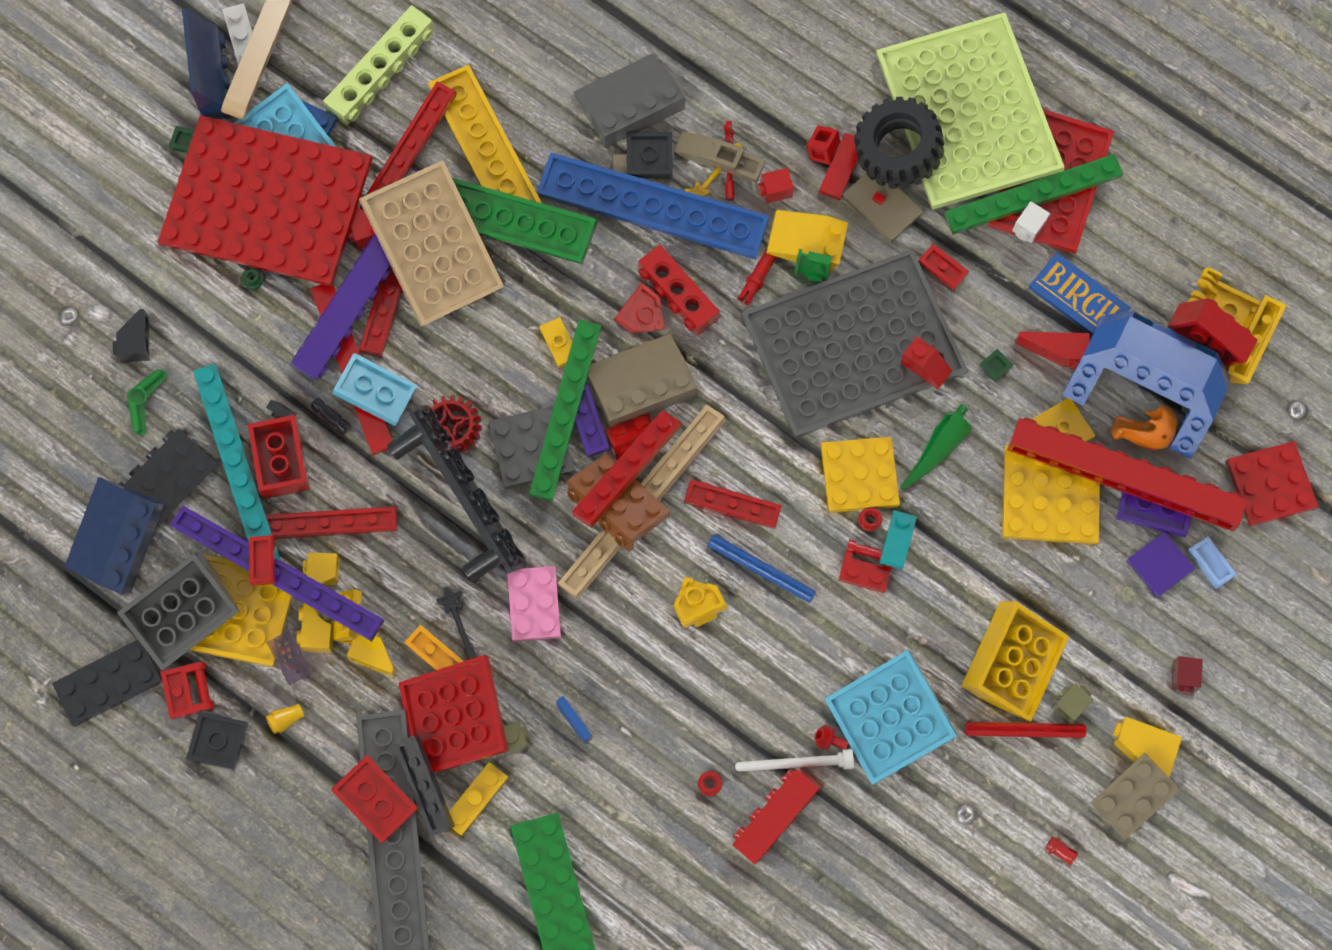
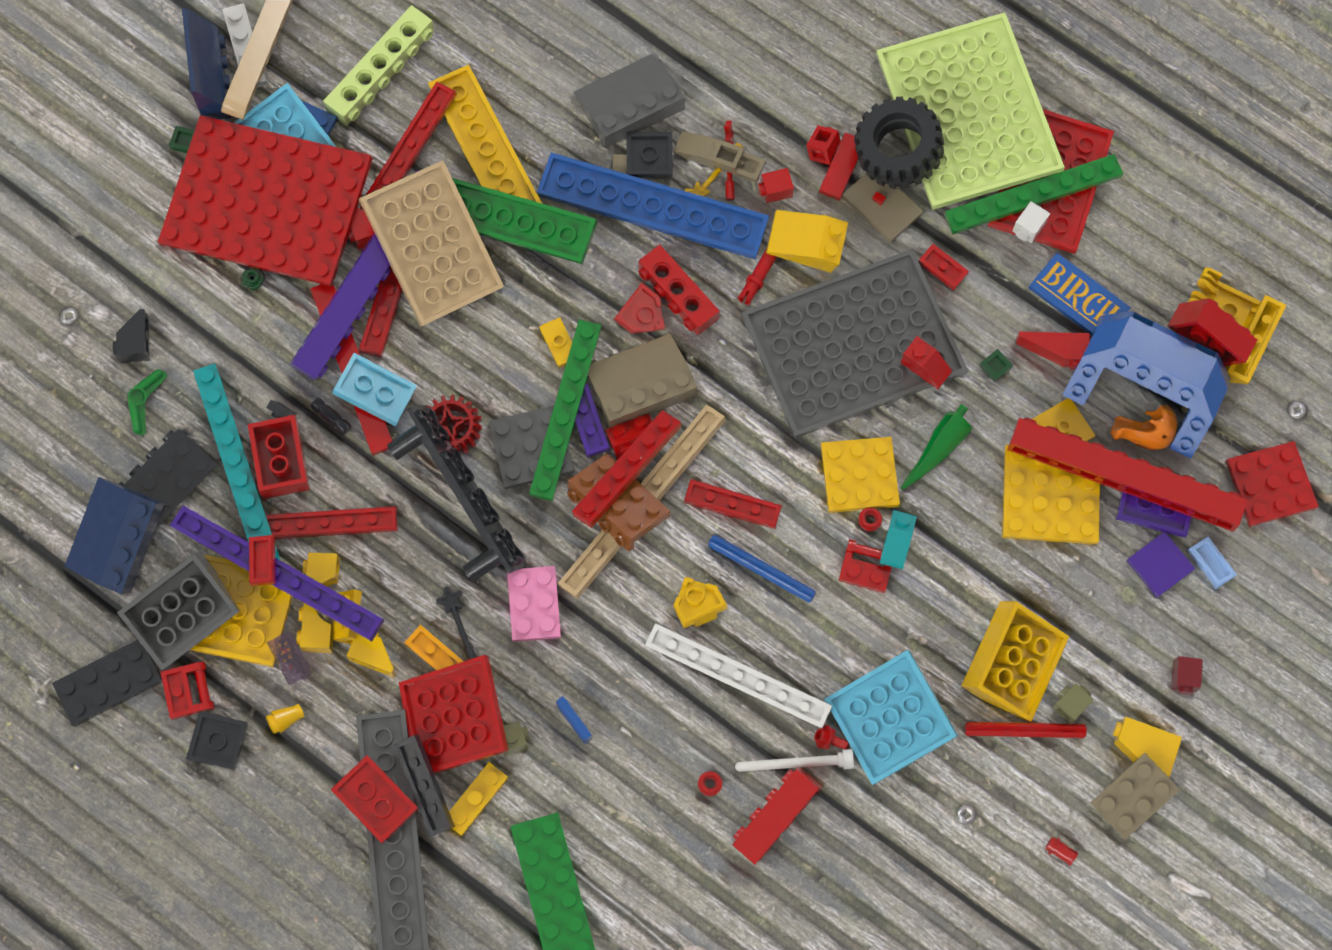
(738, 675): none -> white plate
(813, 265): green plate -> none

